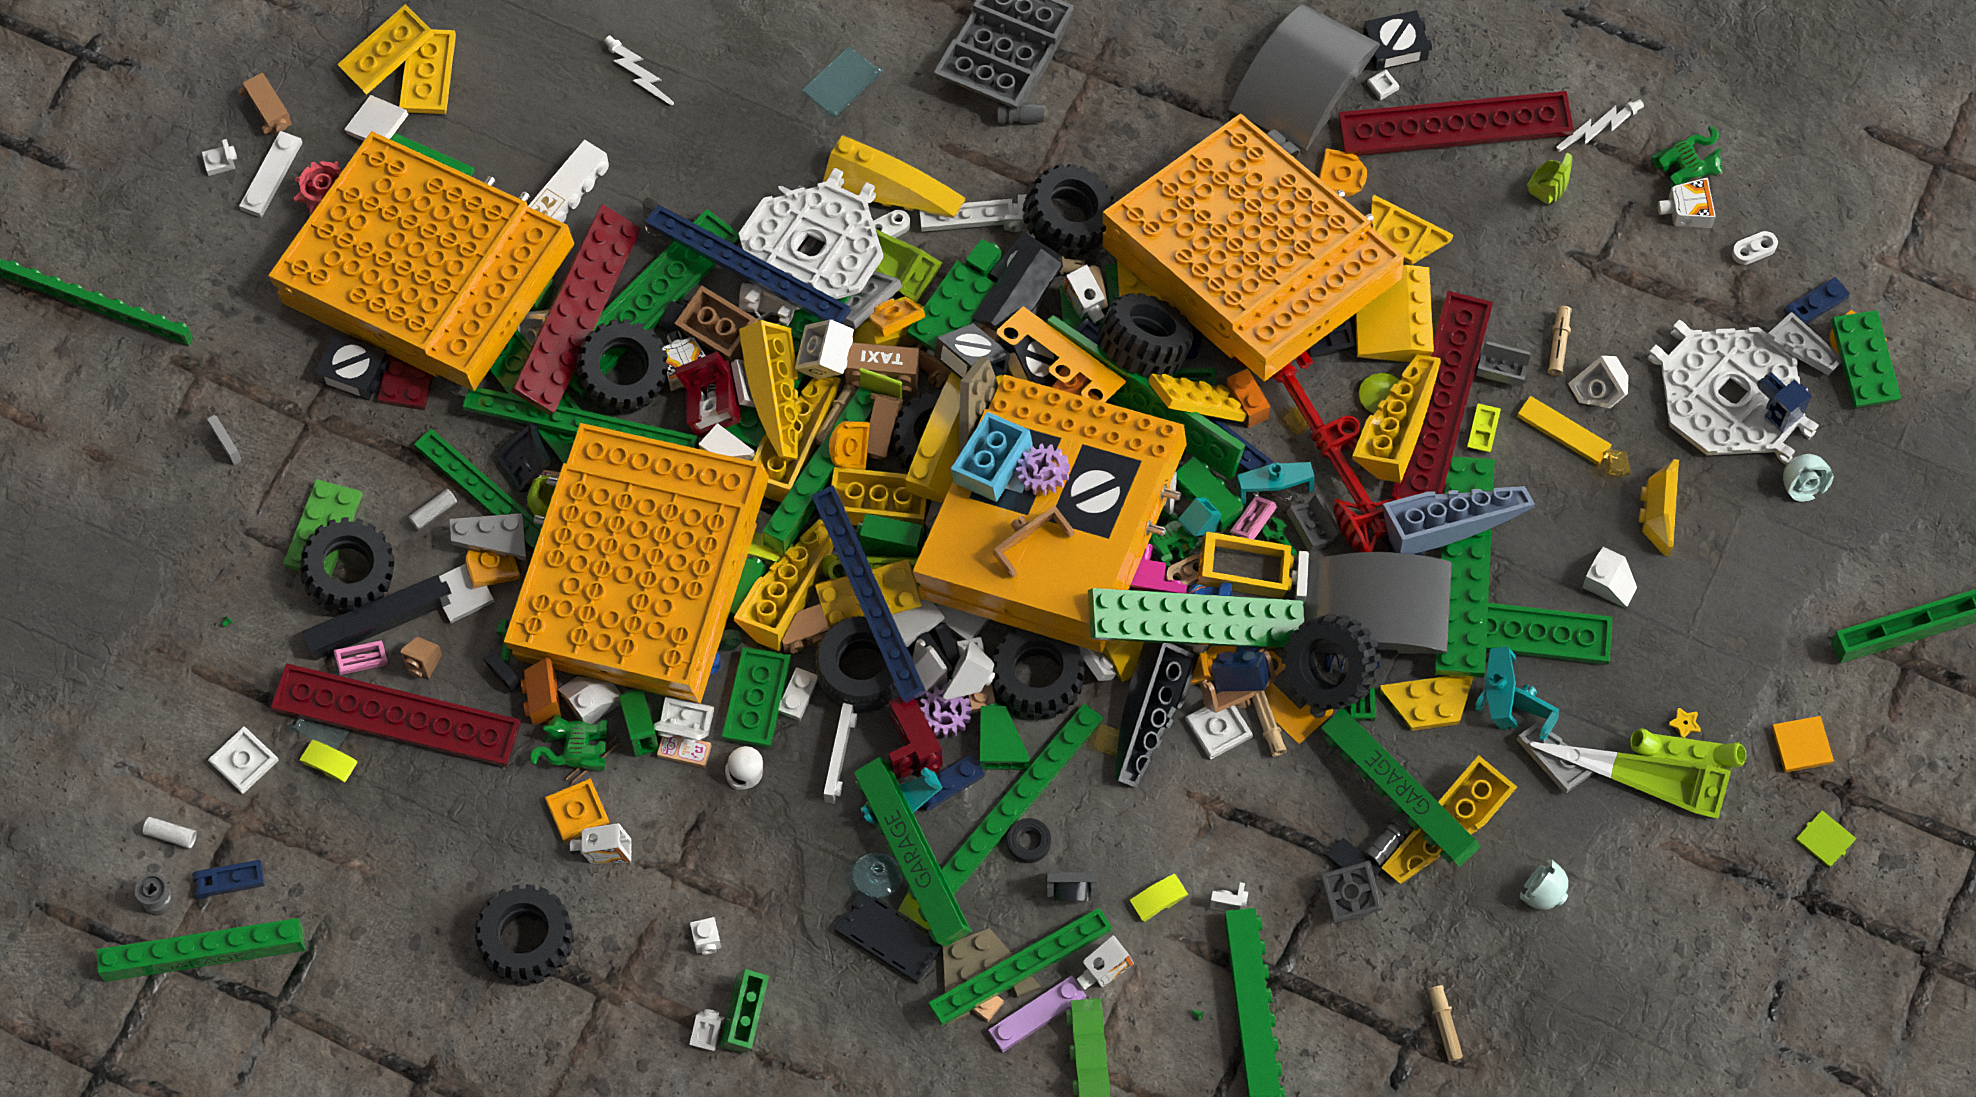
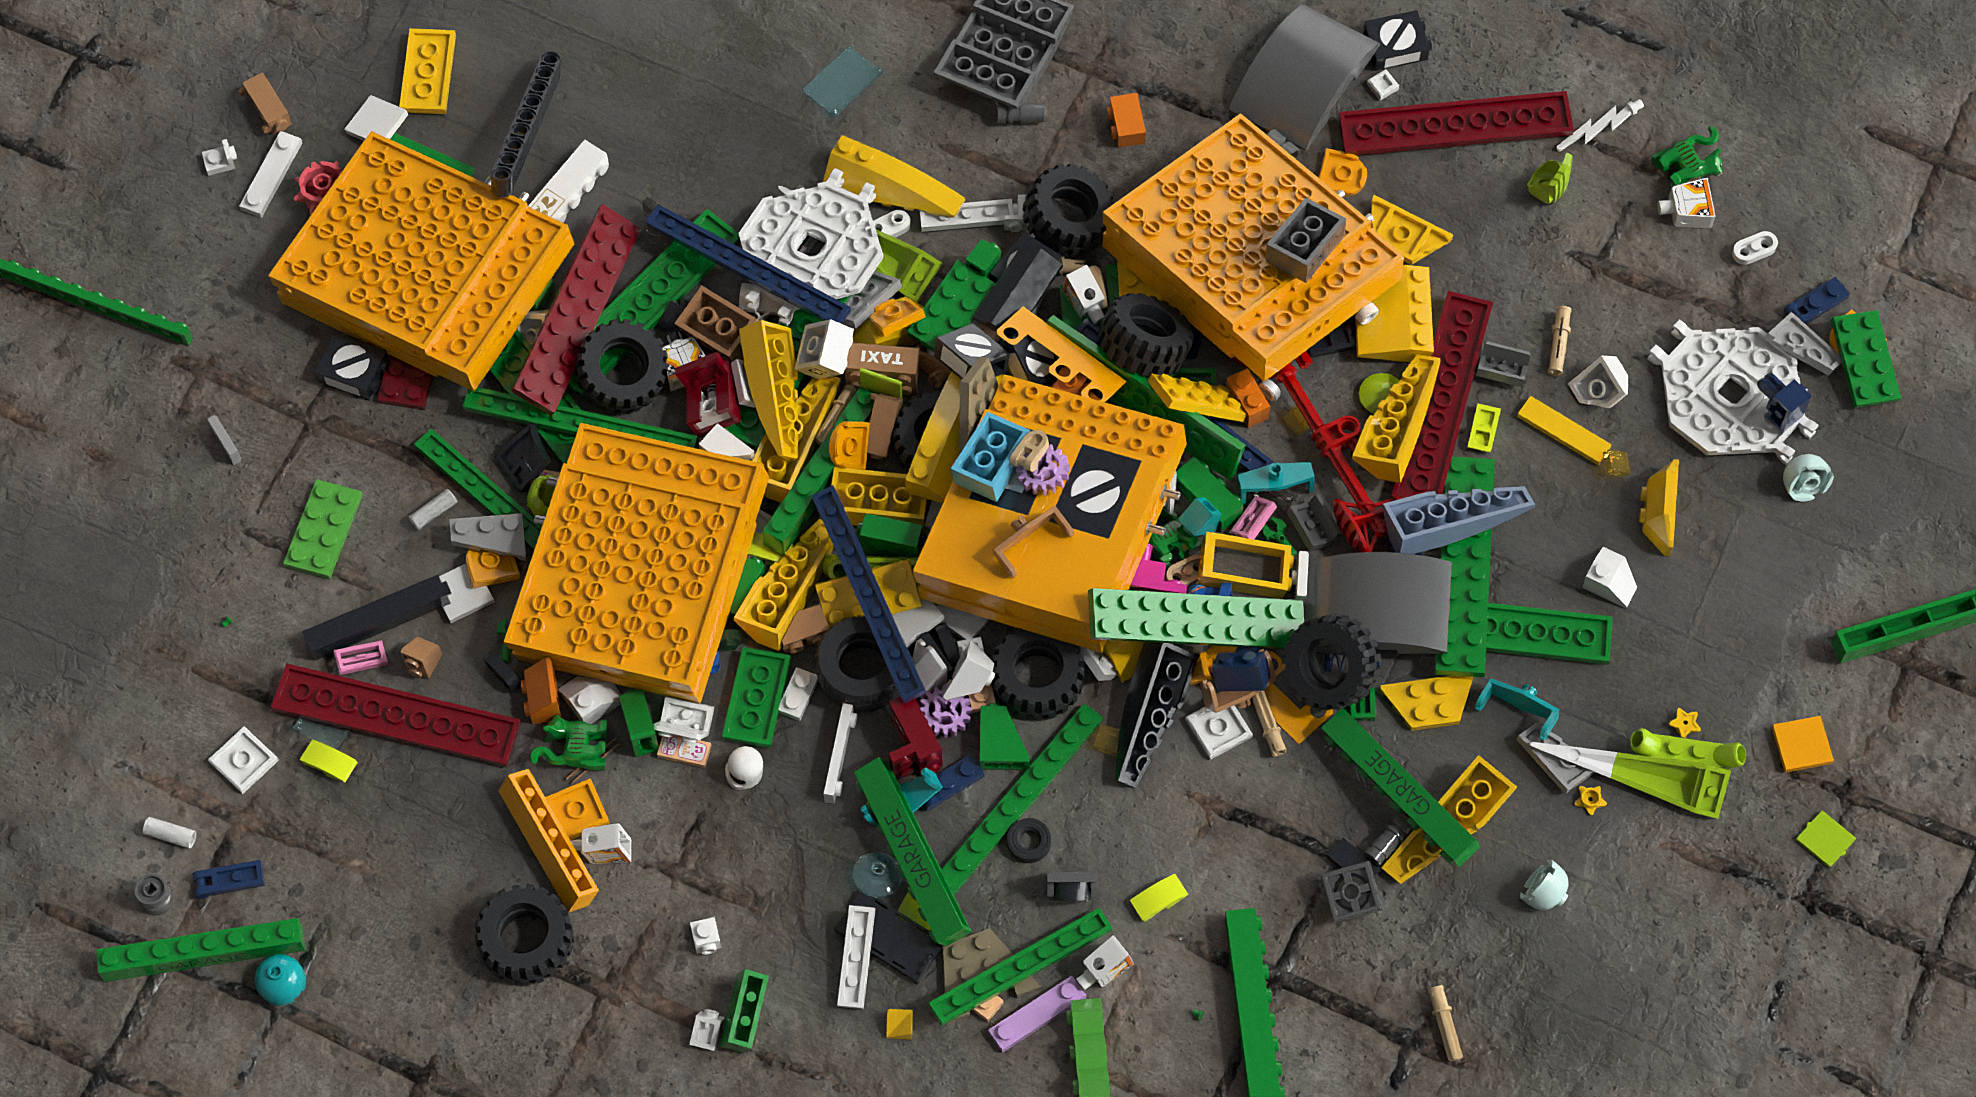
(280, 979): none -> teal cylinder
(349, 536): black tyre -> none
(385, 49): yellow plate -> none
(525, 124): none -> black beam
(548, 840): none -> light orange brick
(629, 57): white piece -> none
(856, 957): none -> white plate
(899, 1024): none -> yellow slope
(1033, 443): none -> tan plate
(1127, 120): none -> orange brick
(1225, 900): white bracket -> none
(1270, 390): none -> white tile
(1305, 240): none -> dark grey brick
(1367, 314): none -> white tile
(1501, 686): teal piece -> none
(1593, 793): none -> yellow plate

